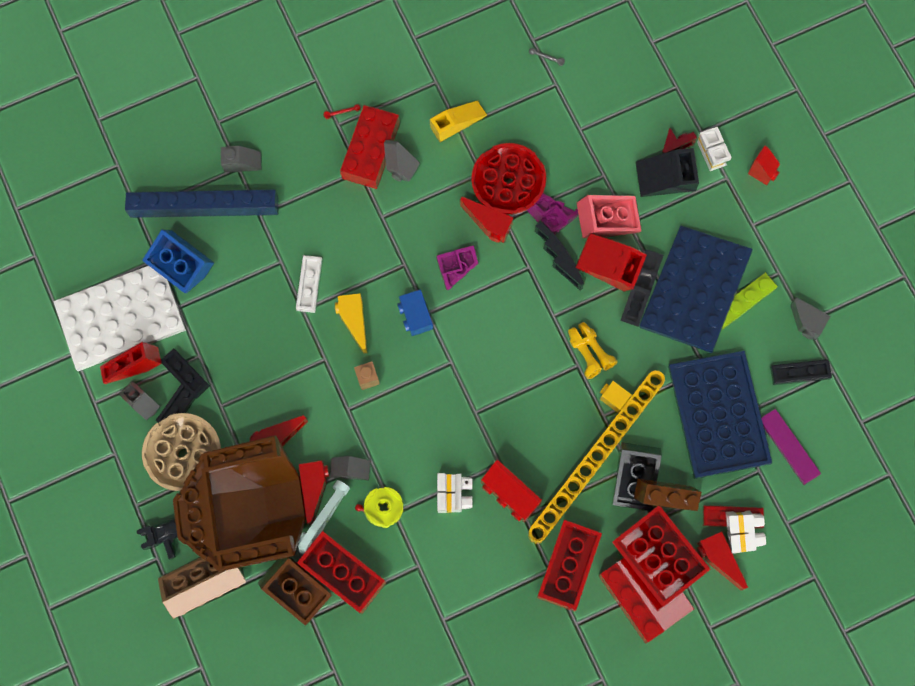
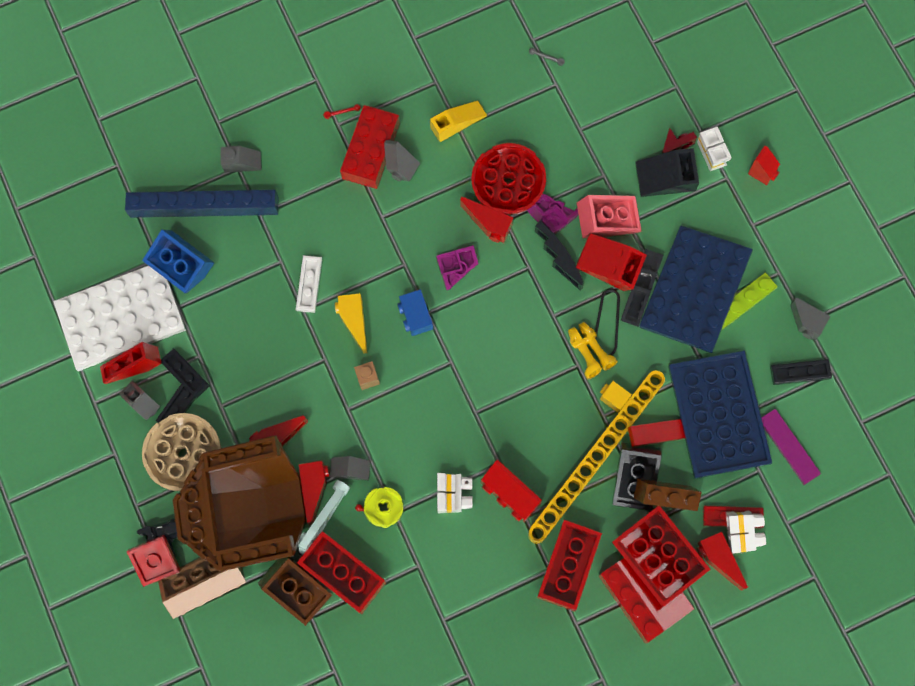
(153, 560): none -> tile
(617, 316): none -> black piece
(656, 432): none -> red tile

